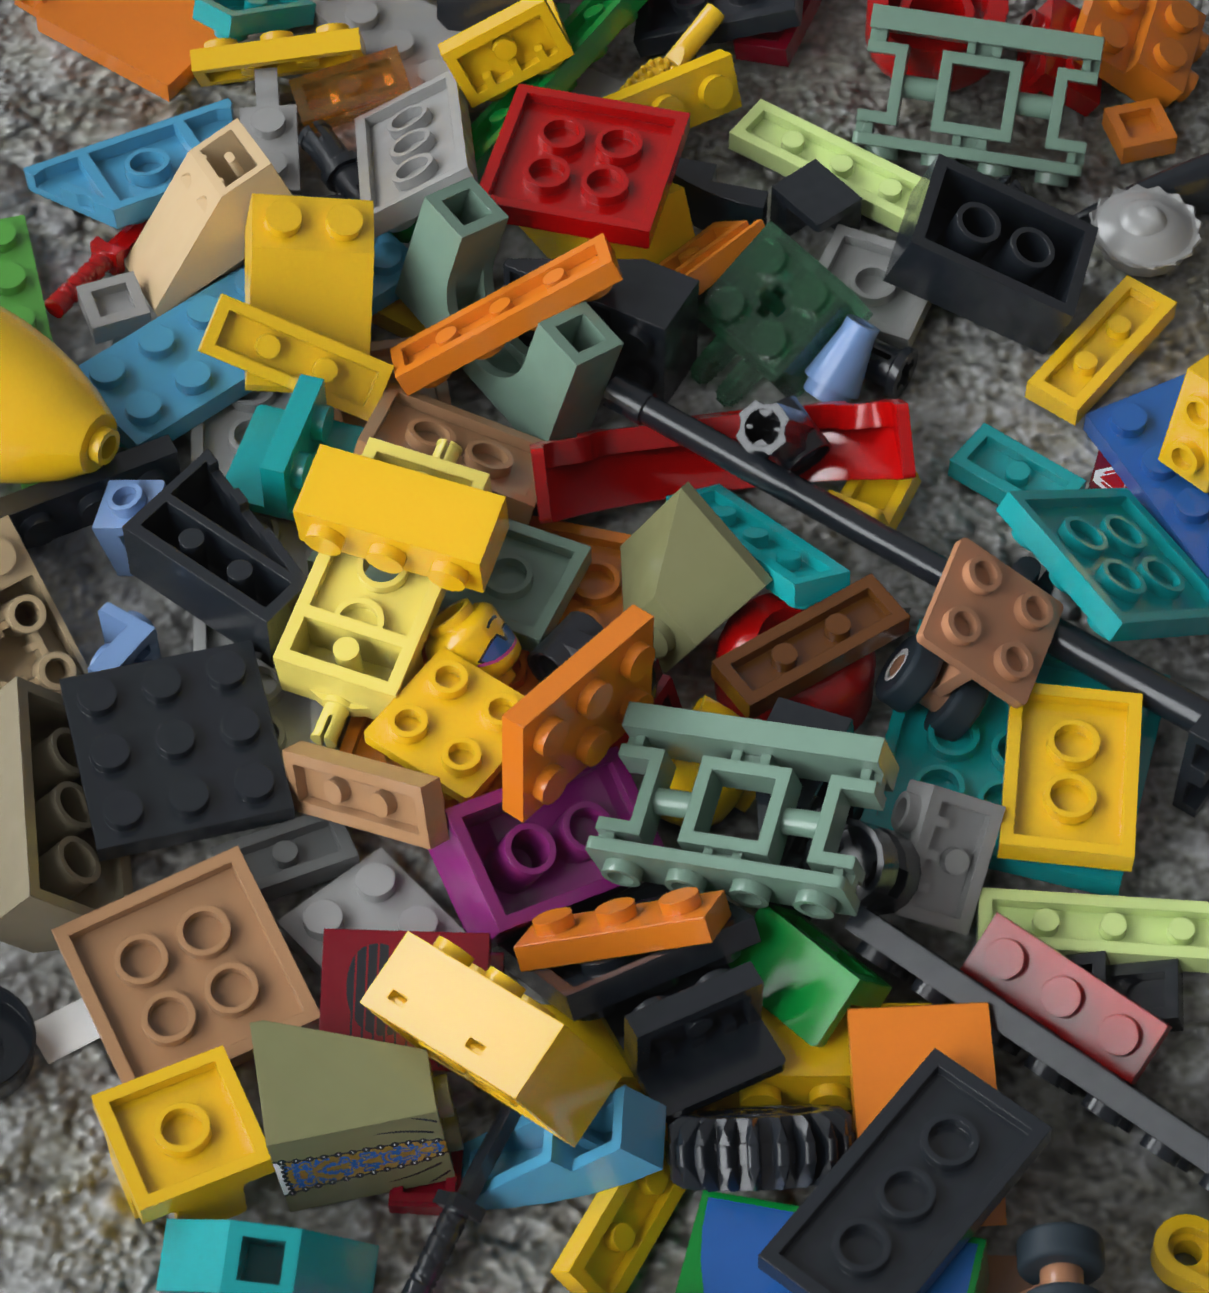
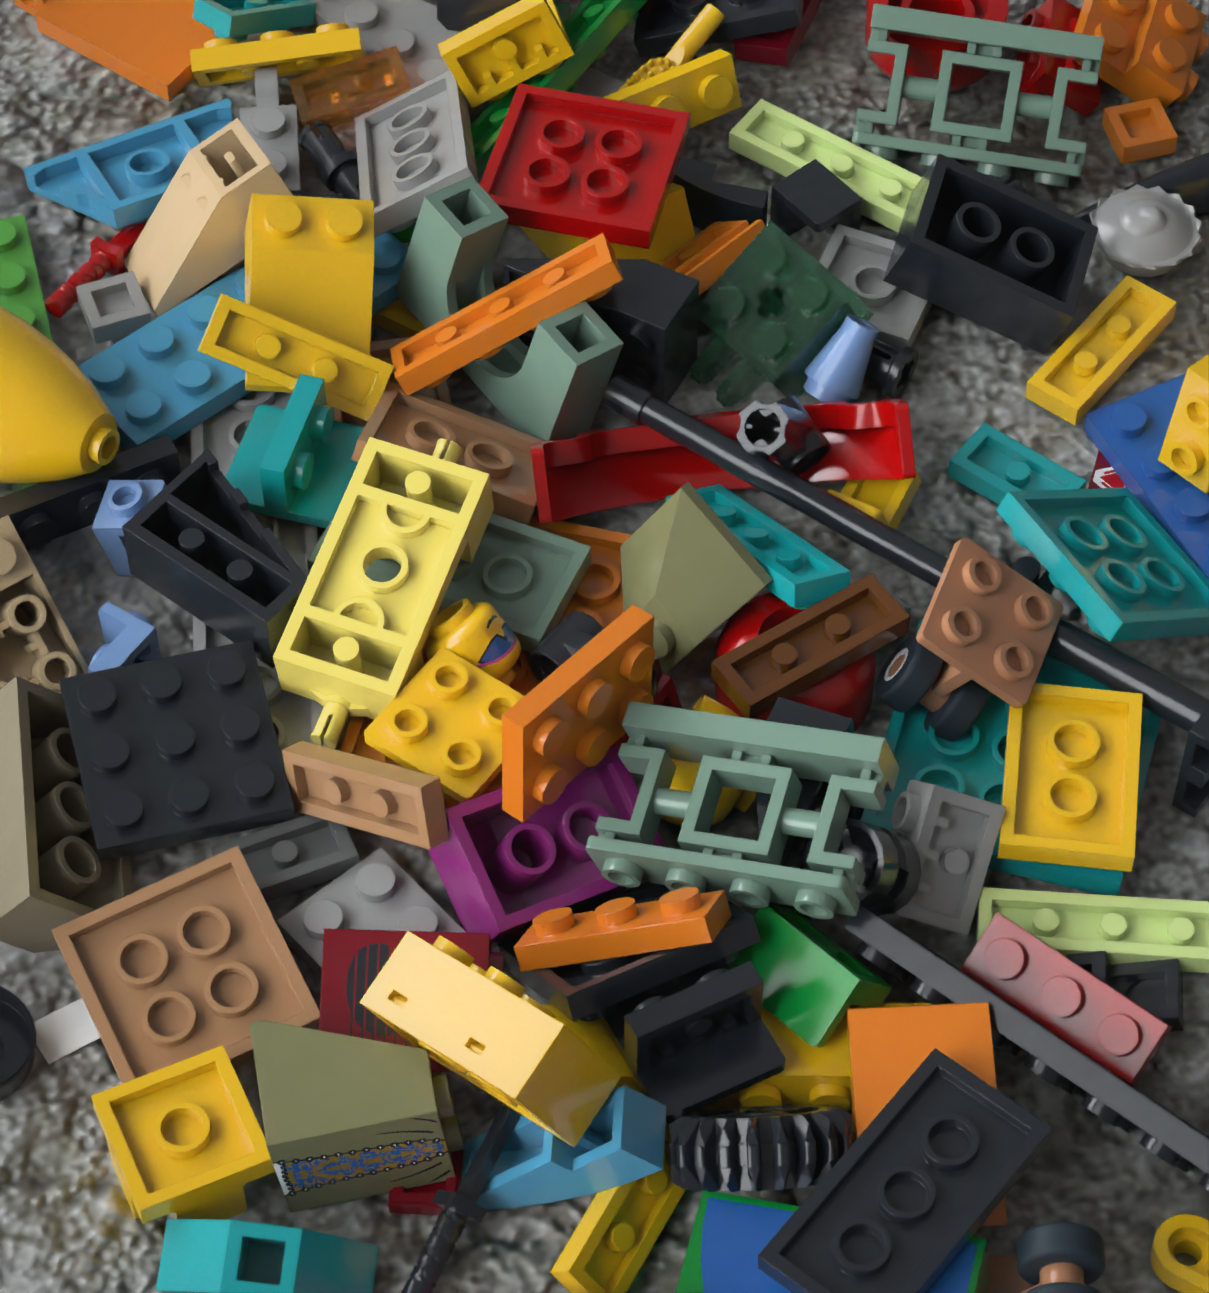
(401, 519): yellow brick -> none

